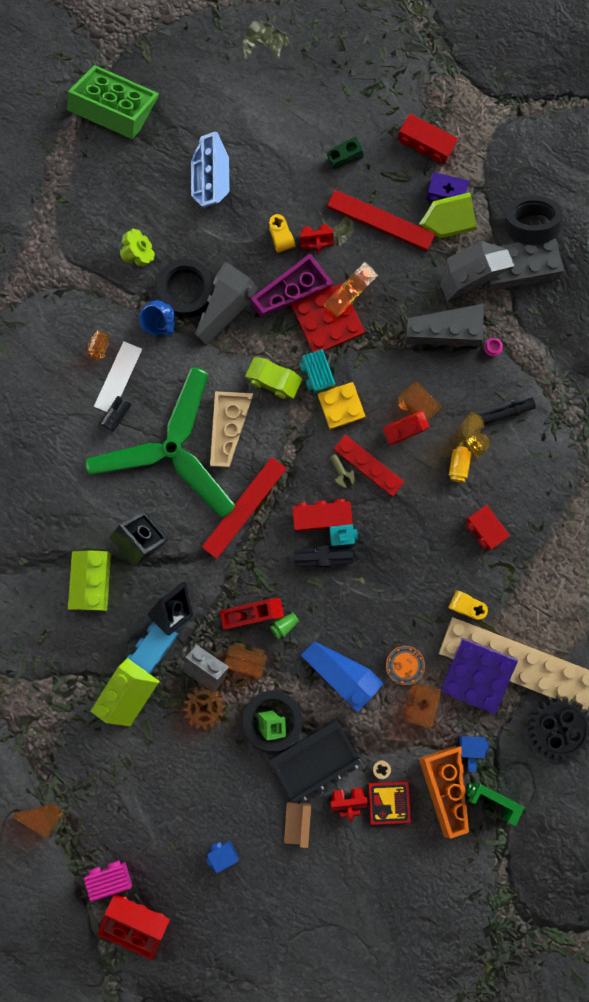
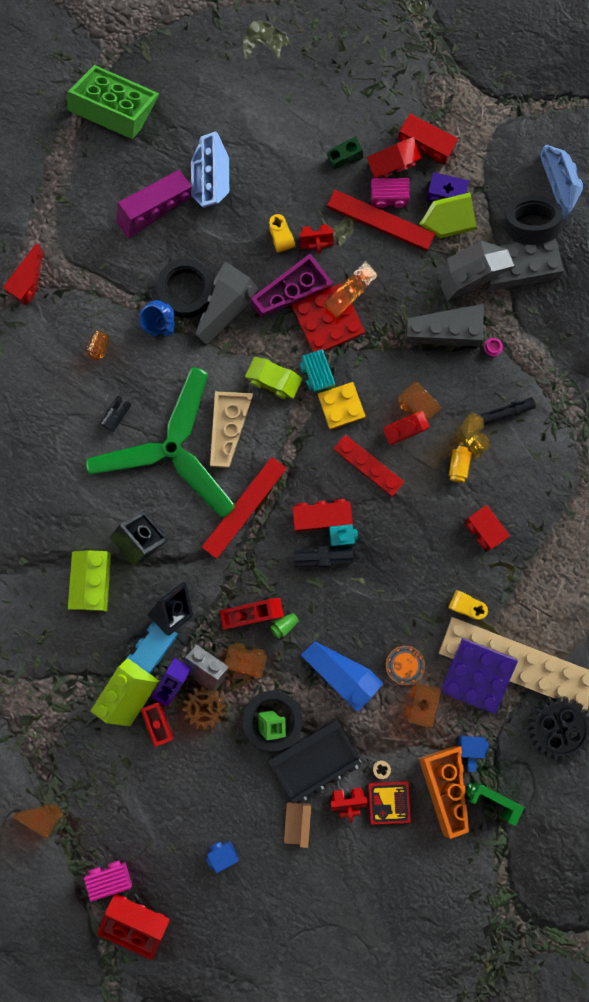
(24, 280): none -> red slope
(118, 375): white sticker -> none
(136, 248): lime plant -> none
(152, 202): none -> magenta wedge
(157, 724): none -> red brick
(170, 682): none -> dark purple brick
(341, 471): olive bar -> none
(390, 192): none -> dark pink brick
(398, 157): none -> red brick
(562, 177): none -> light blue wedge

